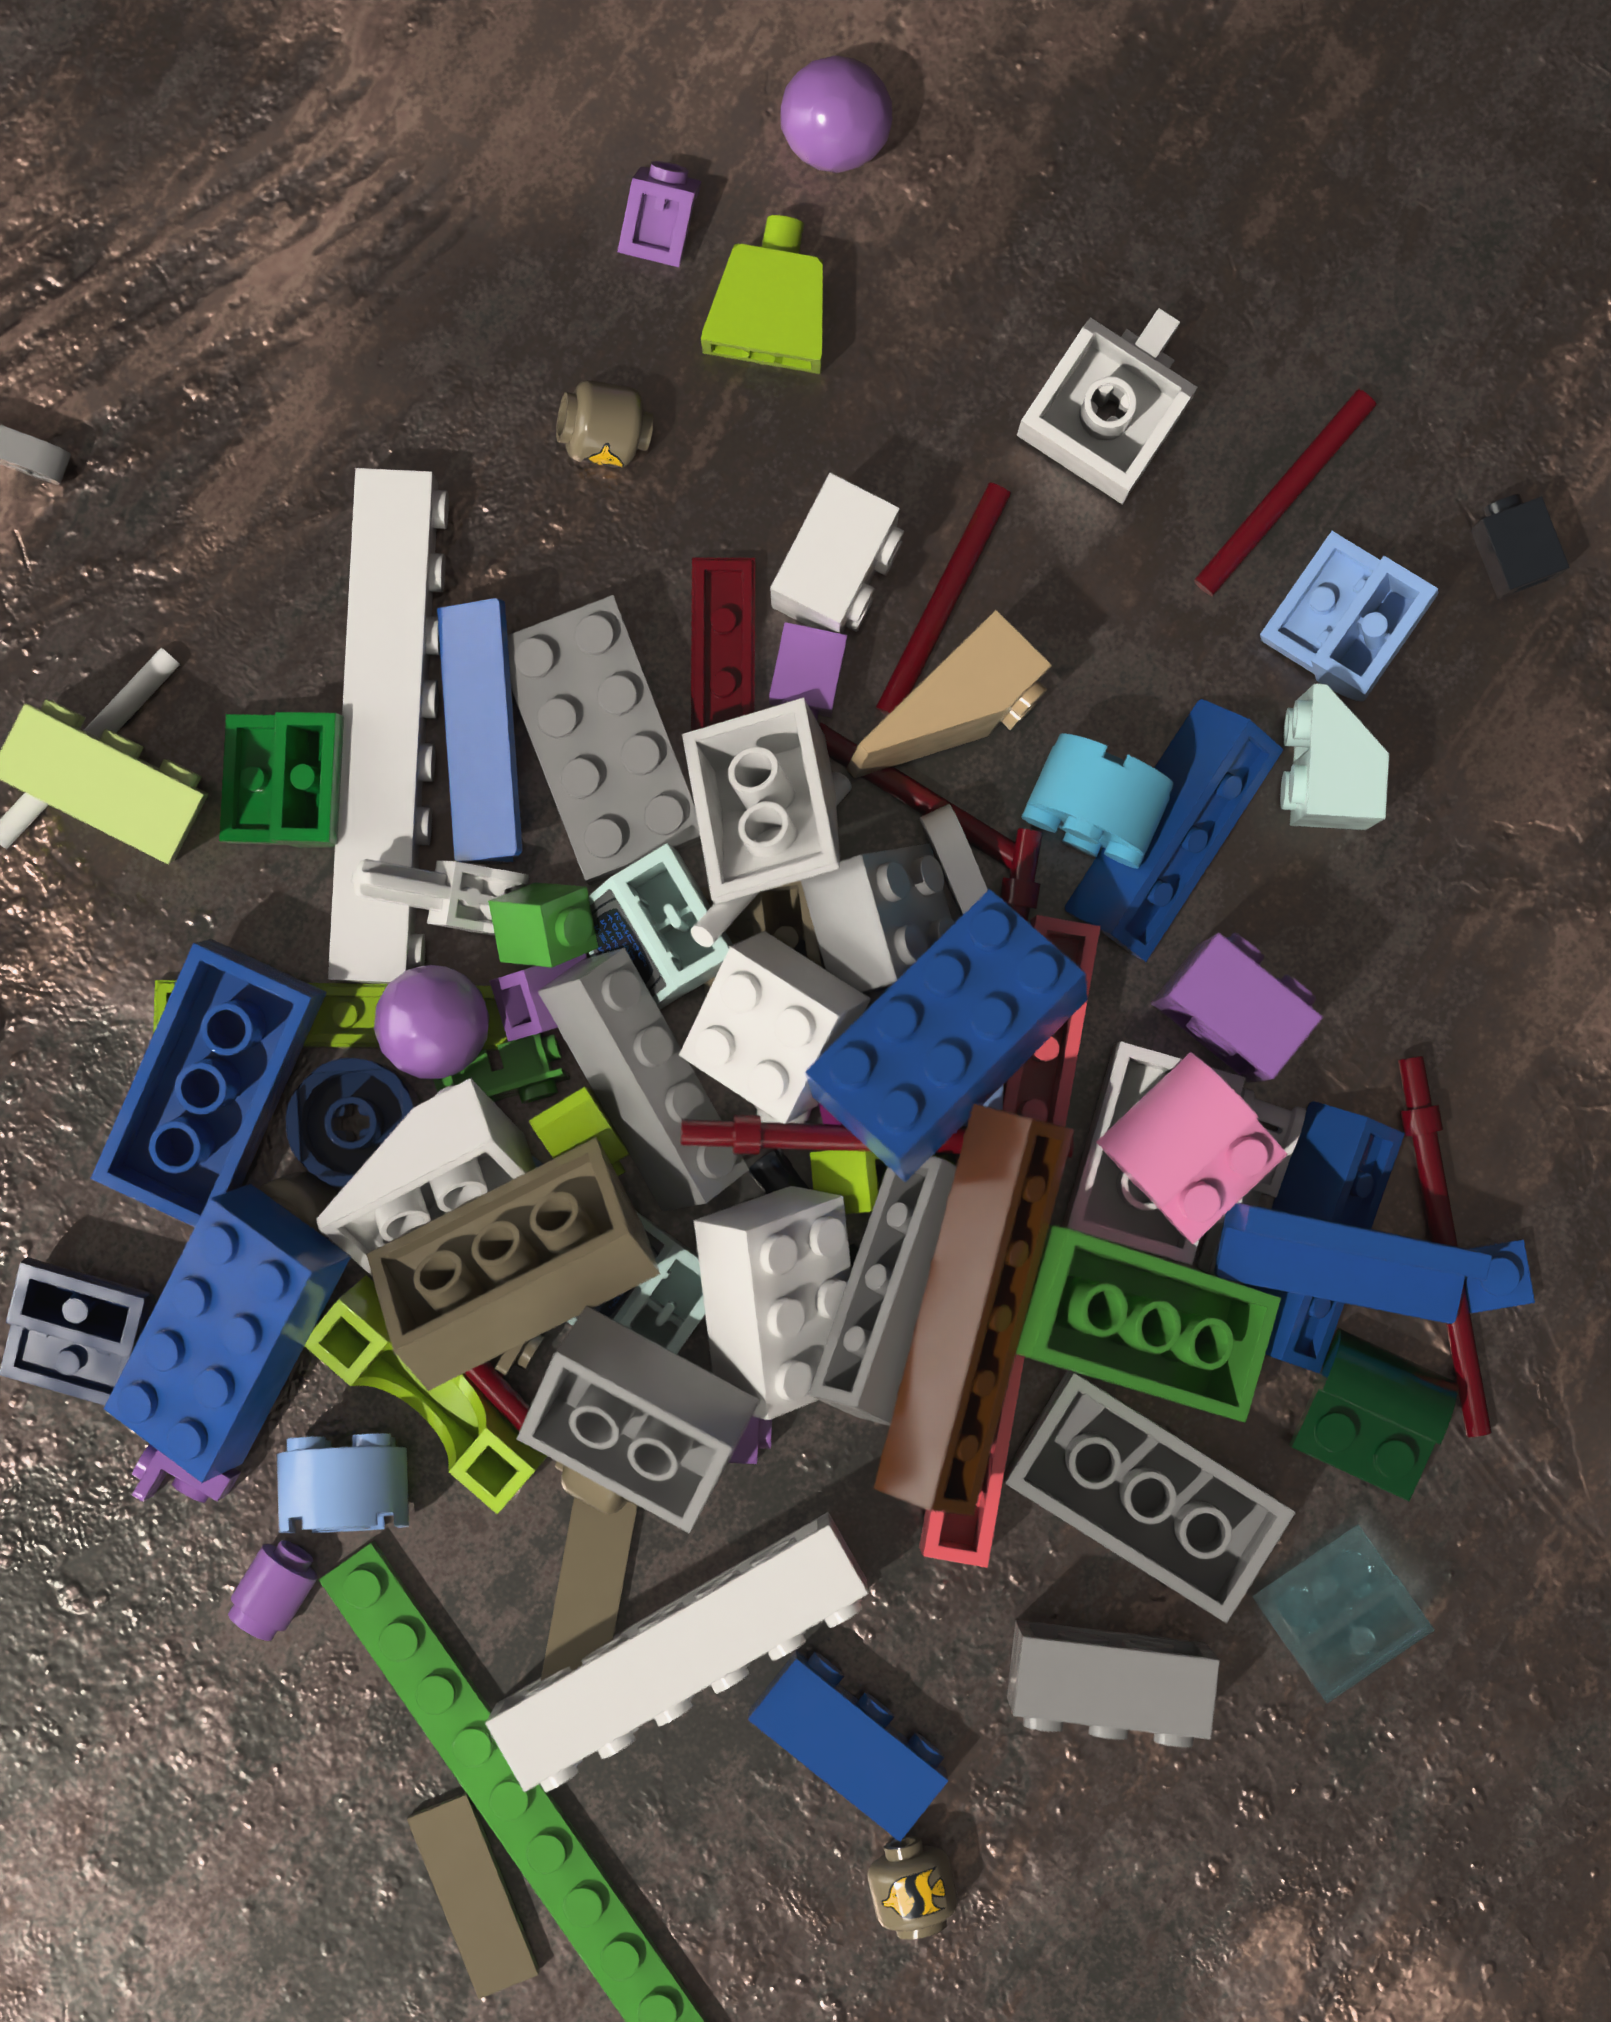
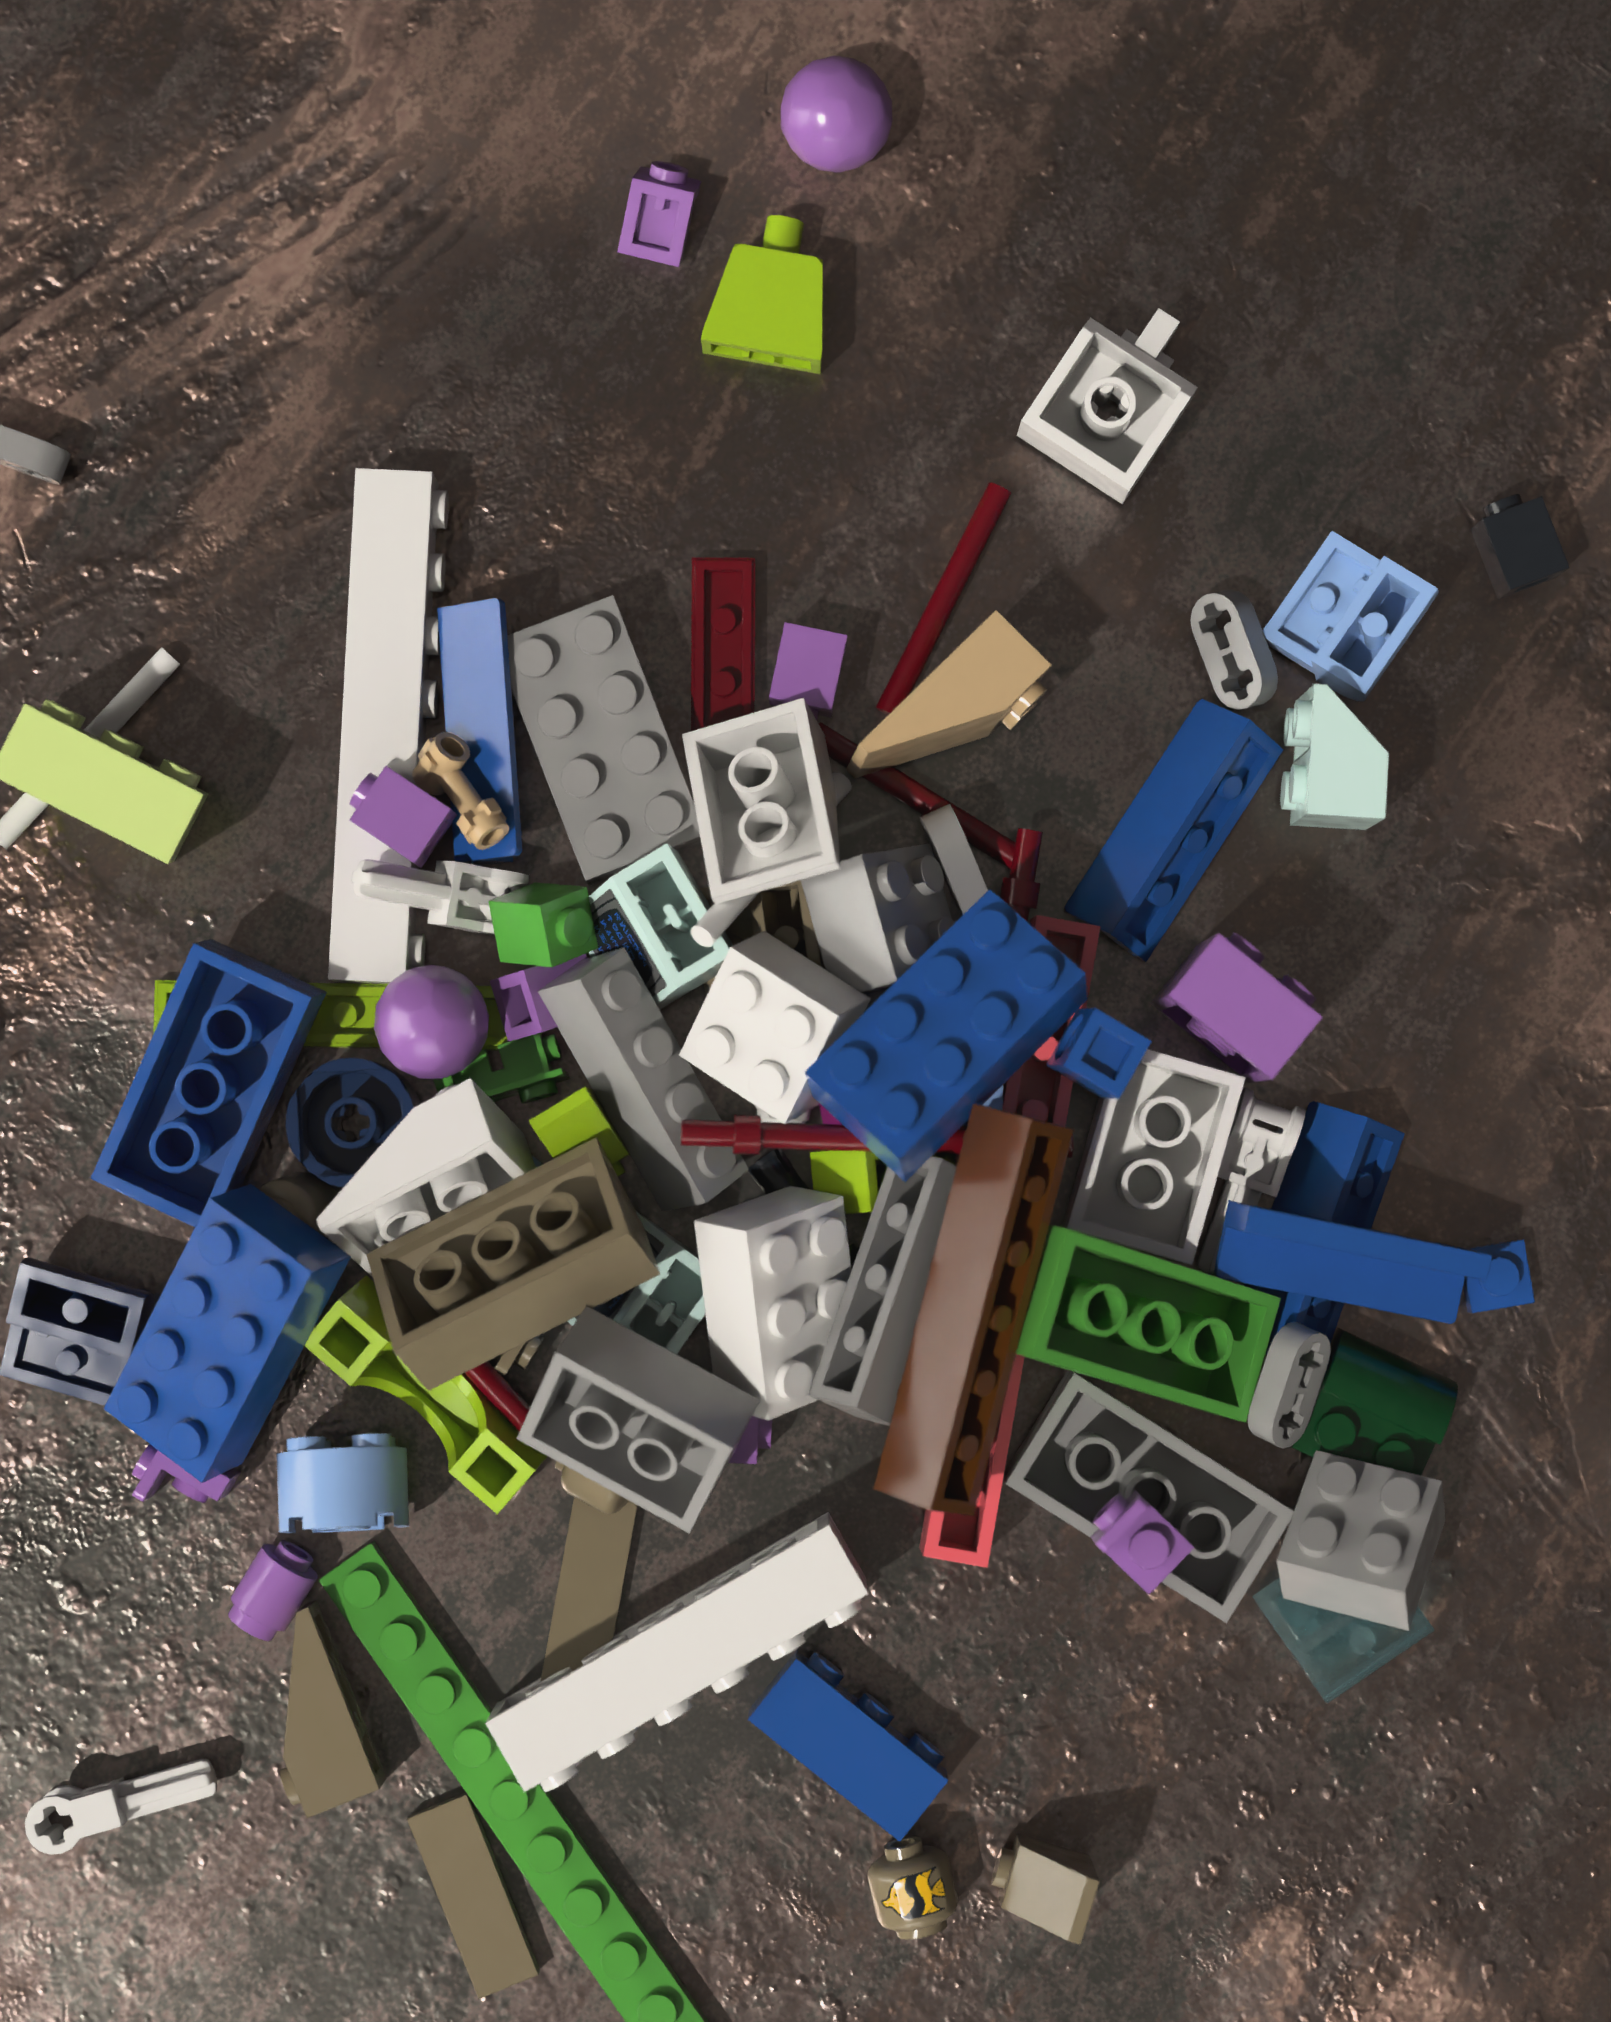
(115, 1803): none -> white connector
(282, 779): green brick -> none
(325, 1734): none -> dark tan slope
(400, 815): none -> medium lavender brick
(441, 773): none -> tan bar
(603, 424): dark tan head -> none
(836, 556): white brick -> none
(1046, 1885): none -> slope
(1098, 800): medium azure brick -> none
(1098, 1053): none -> blue brick
(1112, 1682): light grey brick -> none
(1139, 1540): none -> medium lavender bracket
(1192, 1147): bright pink brick -> none
(1234, 649): none -> light grey beam
(1285, 492): dark red bar -> none
(1289, 1384): none -> light grey beam
(1361, 1540): none -> light grey brick
(1422, 1123): dark red bar -> none

